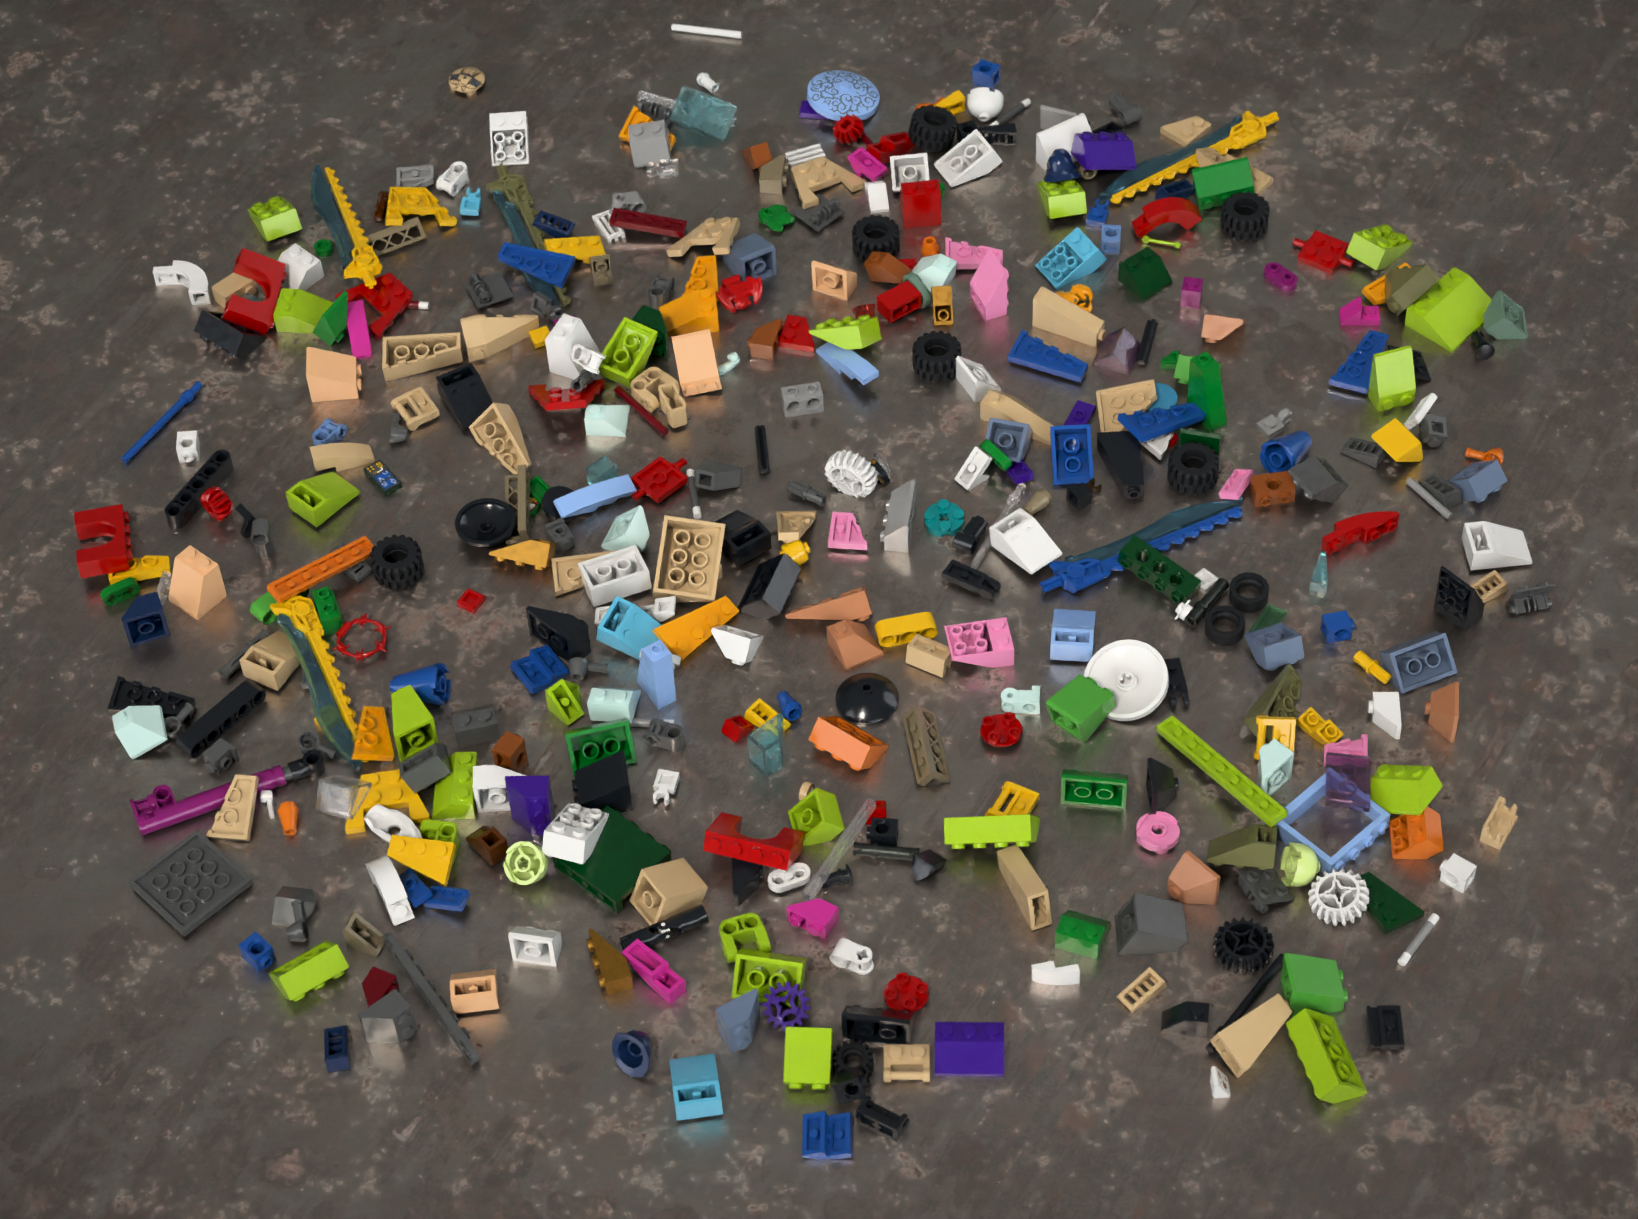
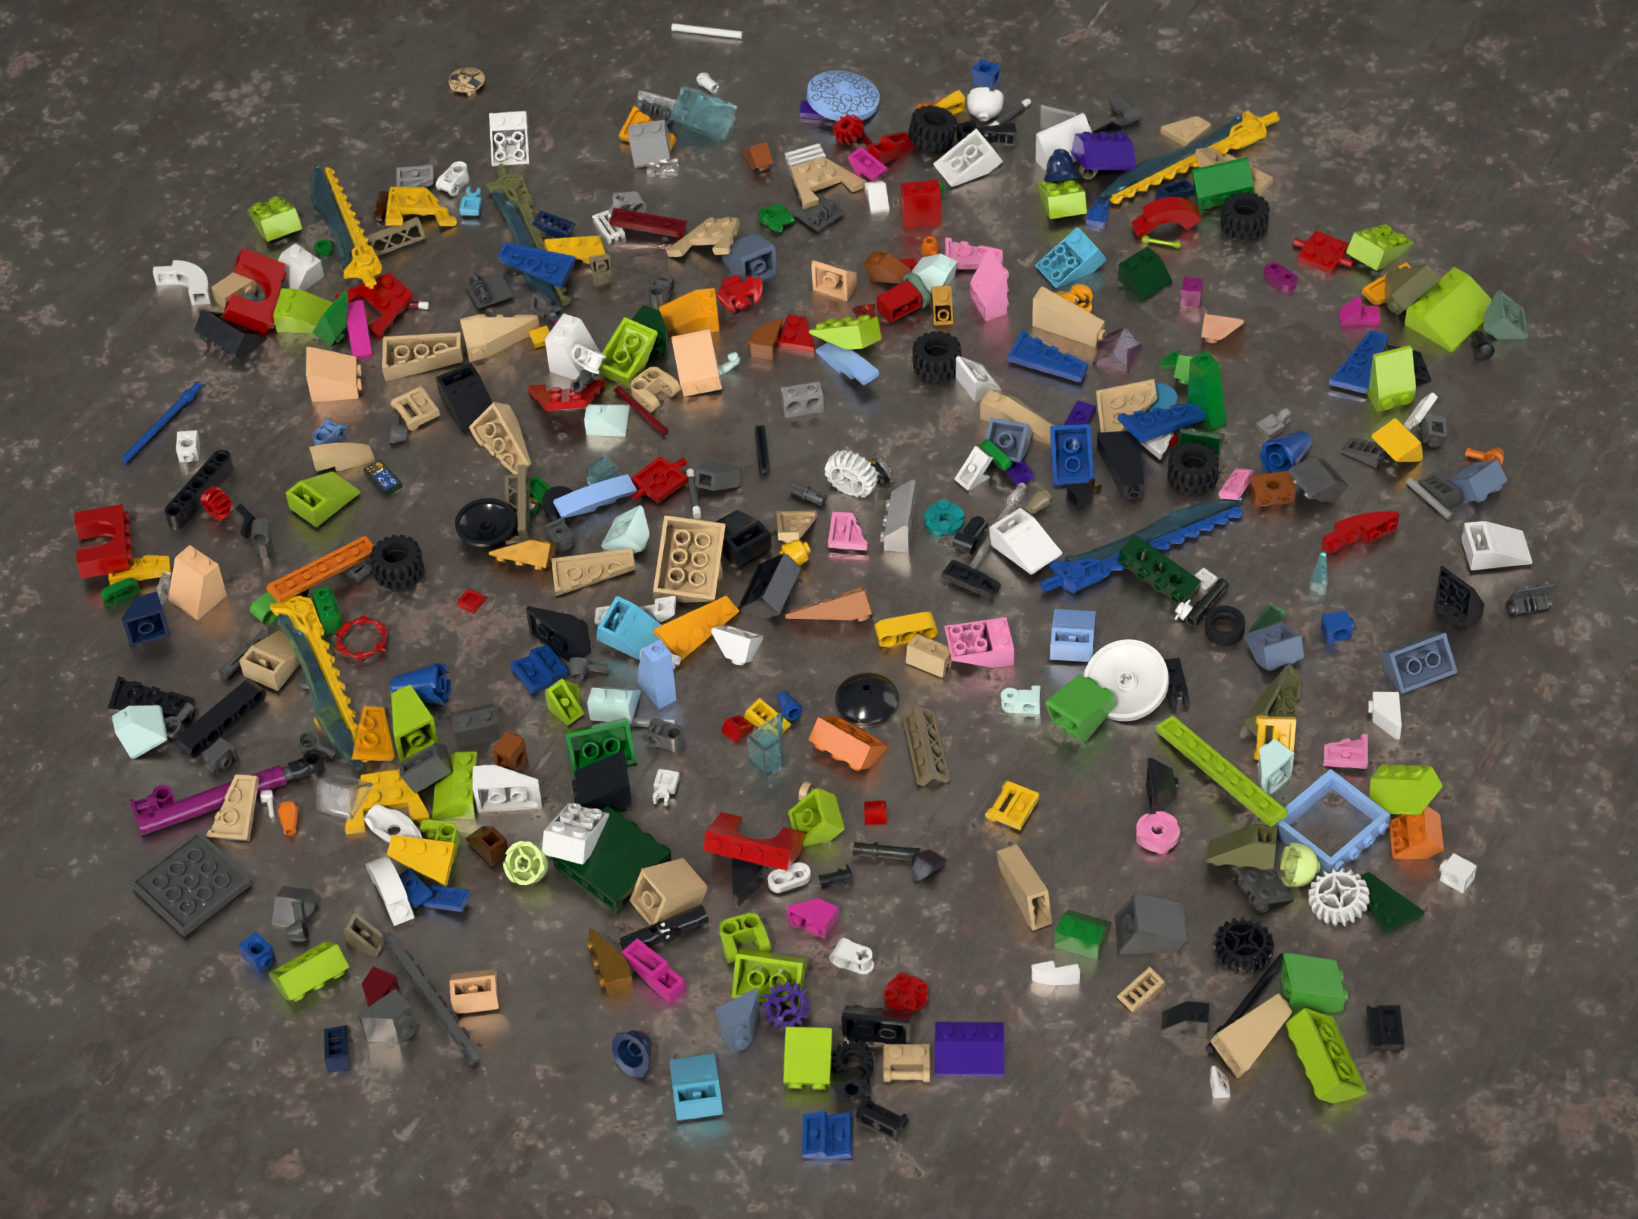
(531, 802): dark purple slope -> none
(535, 945): white slope -> none
(615, 575): white slope -> none
(672, 404): tan brick -> none
(703, 275): light orange wing -> none
(773, 176): dark tan slope -> none
(839, 849): clear axle -> none
(852, 643): nougat slope -> none
(875, 234): black tyre -> none
(883, 825): black brick -> none
(908, 169): white slope -> none
(991, 830): lime slope -> none
(1001, 729): red dish -> none
(1094, 788): green slope -> none
(1110, 239): medium blue brick -> none
(1146, 342): black axle -> none
(1193, 881): nougat slope -> none
(1249, 580): black tyre -> none
(1317, 728): yellow slope -> none
(1347, 782): clear purple tile -> none
(1371, 666): yellow axle -> none
(1418, 939): light grey bar -> none
(1444, 710): nougat slope -> none
(1492, 577): tan slope -> none
(1498, 824): tan hinge -> none

